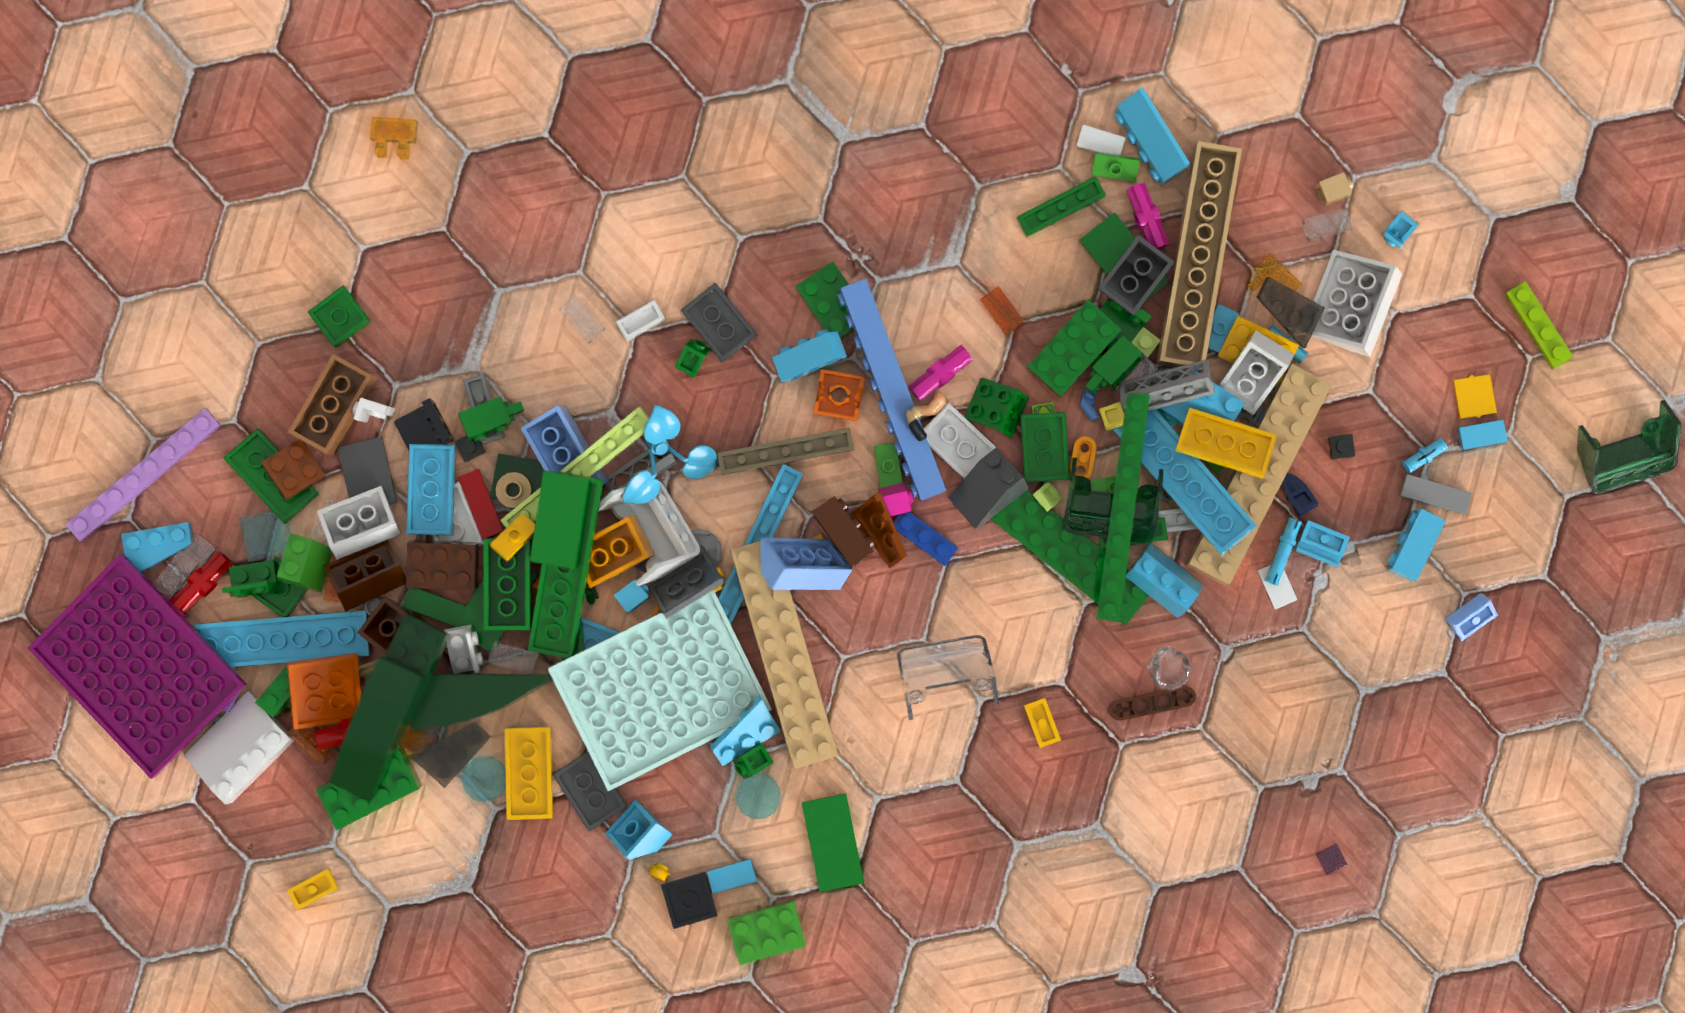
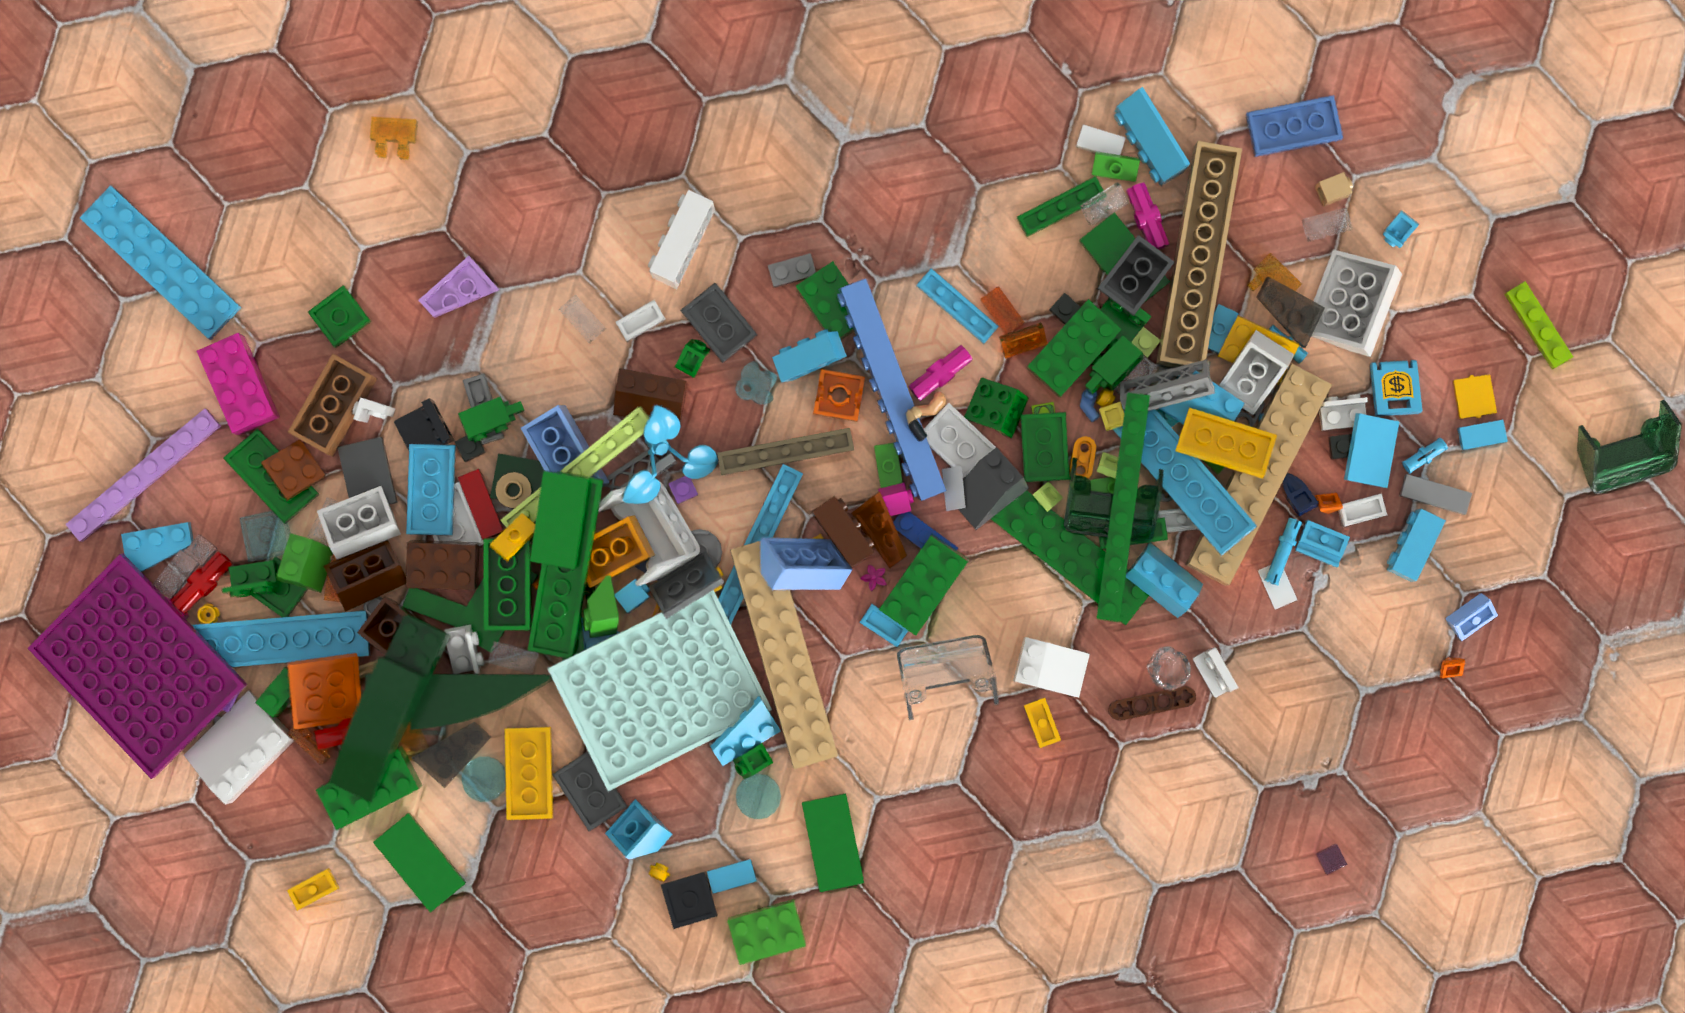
(160, 262): none -> medium azure plate
(202, 614): none -> yellow plate
(238, 384): none -> dark pink brick
(419, 862): none -> green tile
(458, 288): none -> lavender wing
(601, 613): none -> bright green slope
(646, 390): none -> reddish brown slope
(682, 239): none -> white brick
(683, 489): none -> medium lavender plate
(758, 381): none -> clear light blue plate
(791, 270): none -> light grey plate
(874, 577): none -> dark pink plant
(883, 625): none -> medium azure tile
(924, 584): none -> green brick
(954, 488): none -> white sticker
(957, 306): none -> medium azure tile
(1023, 340): none -> clear orange plate
(1051, 667): none -> white slope
(1064, 308): none -> pearl dark grey plate
(1104, 204): none -> clear plate
(1105, 398): none -> yellow plate
(1108, 465): none -> yellowish green plate
(1214, 672): none -> white bracket
(1294, 126): none -> medium blue tile
(1329, 502): none -> orange slope
(1341, 413): none -> white bracket
(1362, 510): none -> white tile
(1371, 450): none -> medium azure tile
(1395, 383): none -> medium azure container
(1452, 667): none -> orange slope

